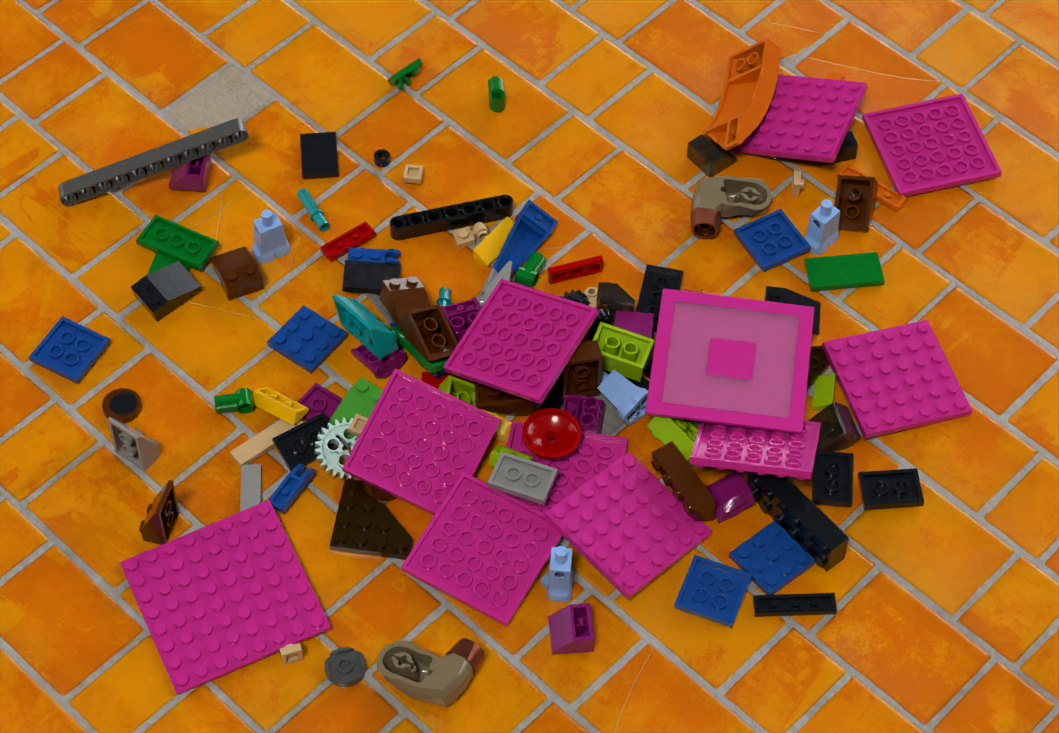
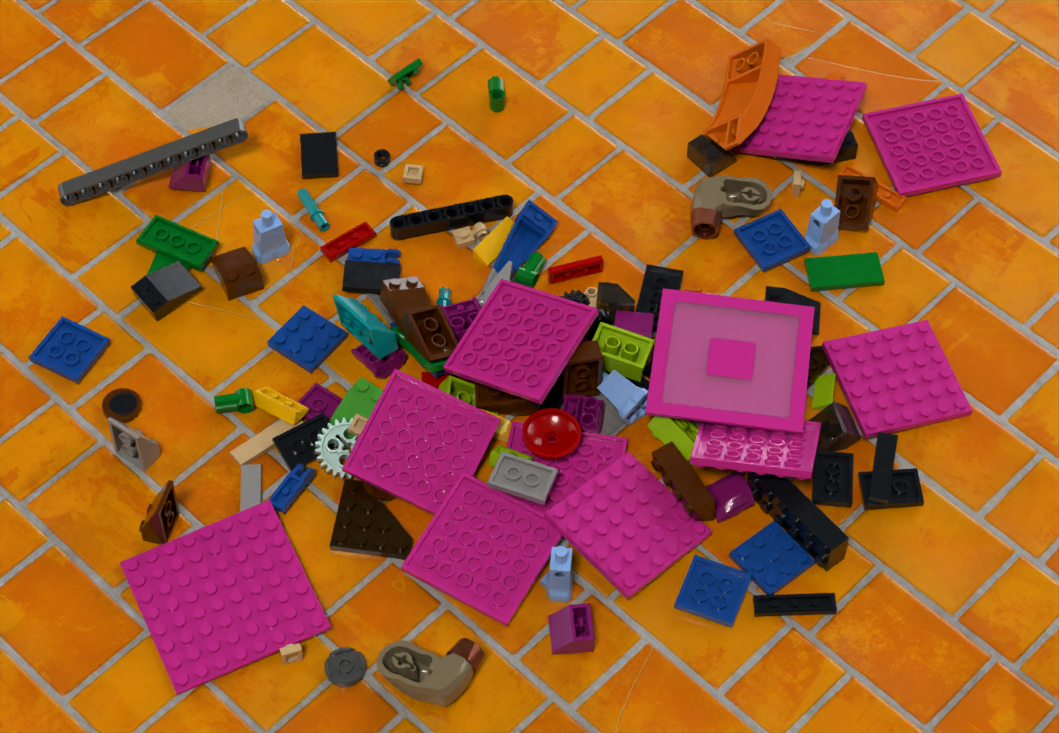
(883, 468): none -> black tile

